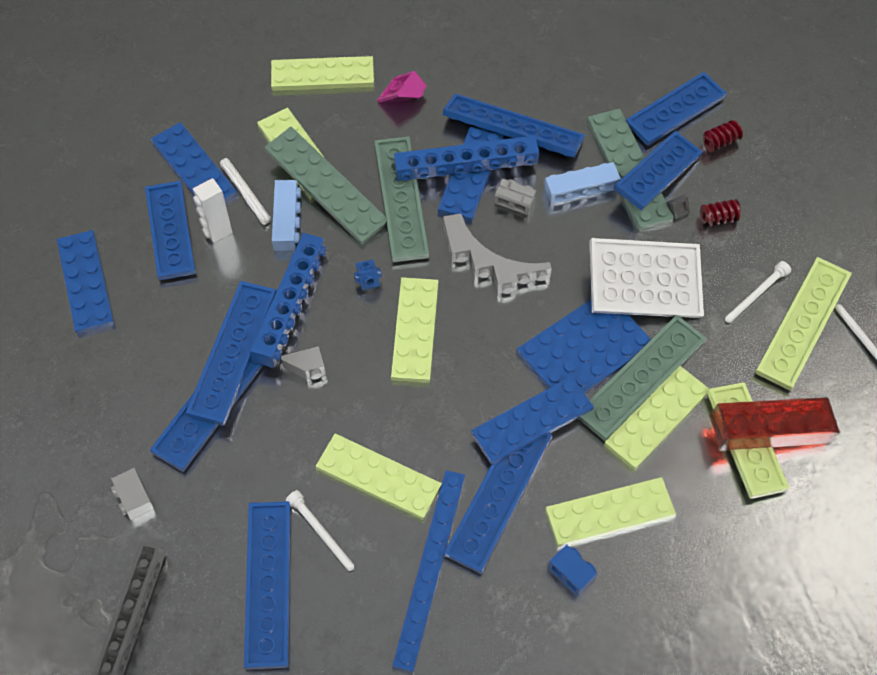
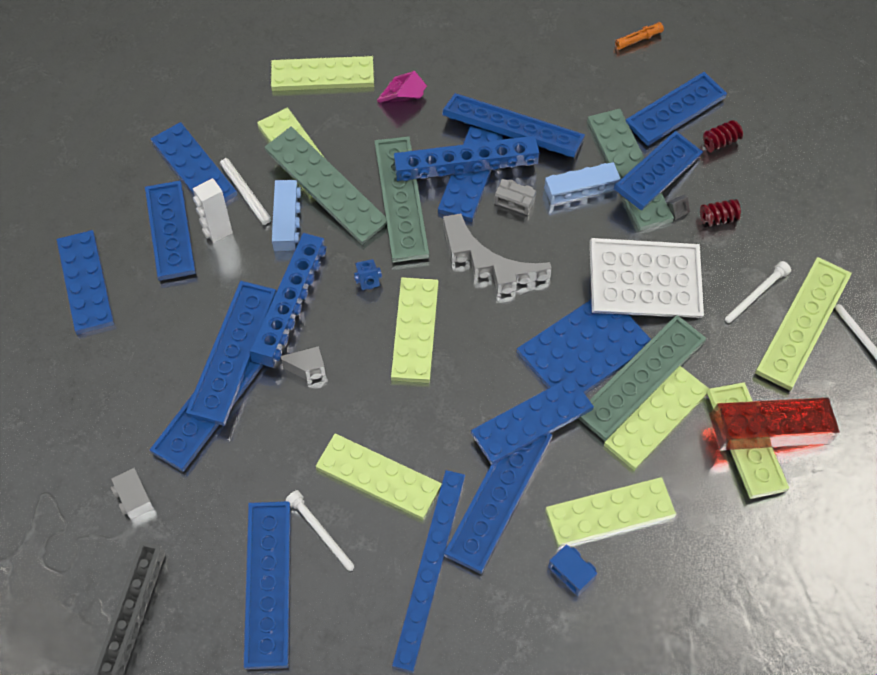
(645, 33): none -> orange pin

